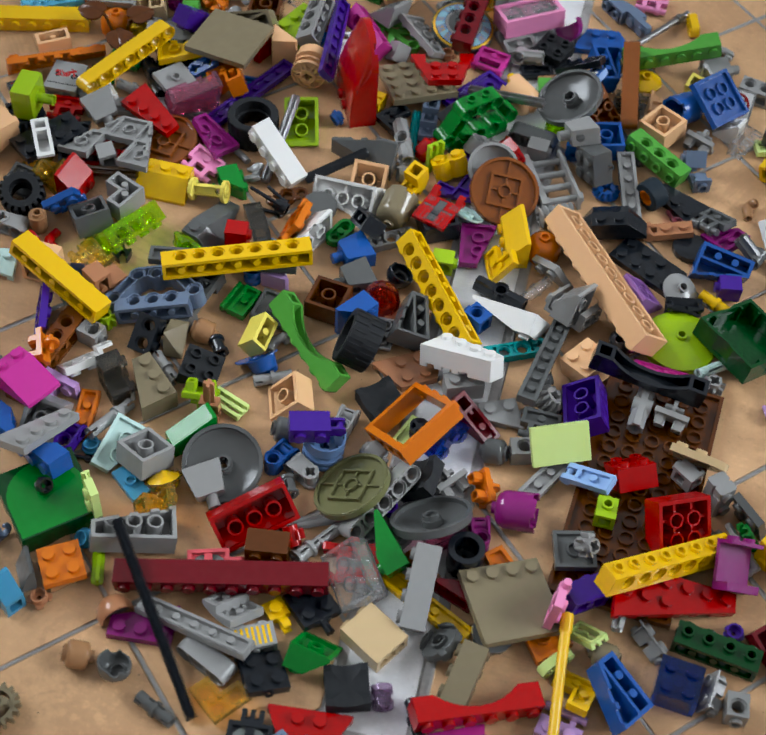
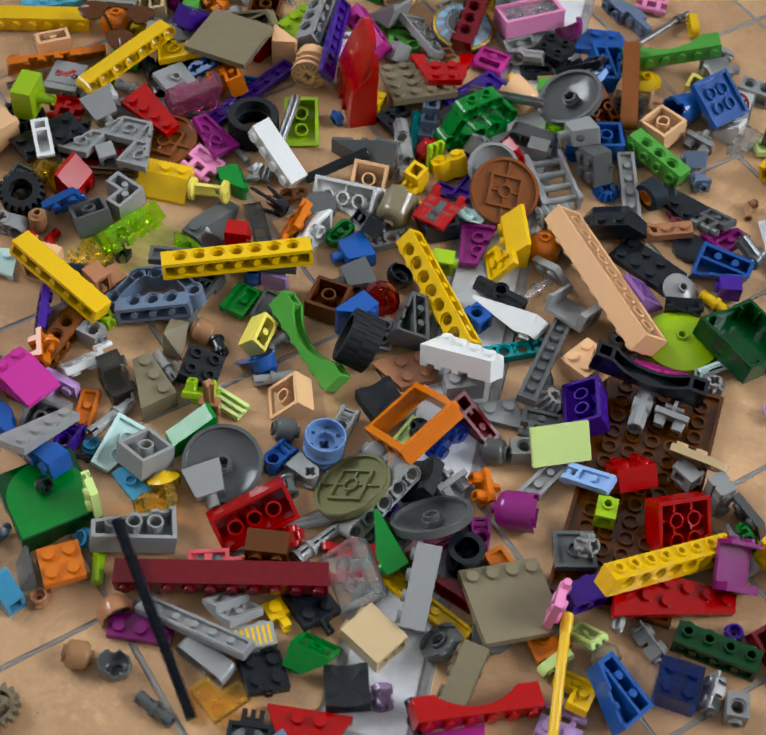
(142, 331): black brick -> none
(314, 426): dark purple brick -> none
(572, 304): light grey slope -> none

